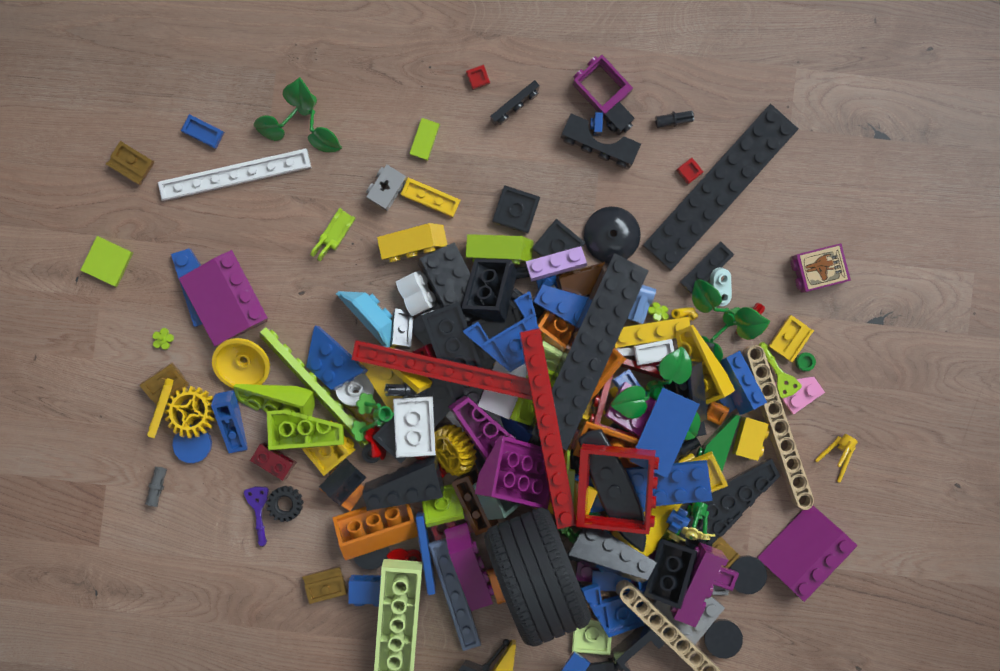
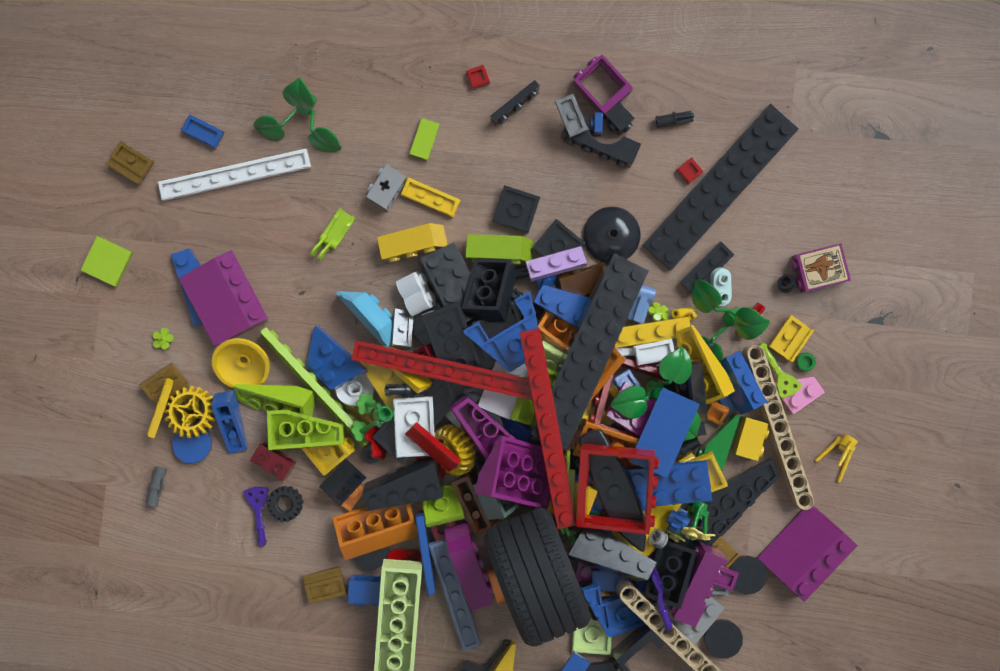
(432, 446): none -> red tile
(571, 116): none -> flat silver plate
(658, 538): none -> light grey bush
(662, 610): none -> dark purple piece
(784, 280): none -> black plate

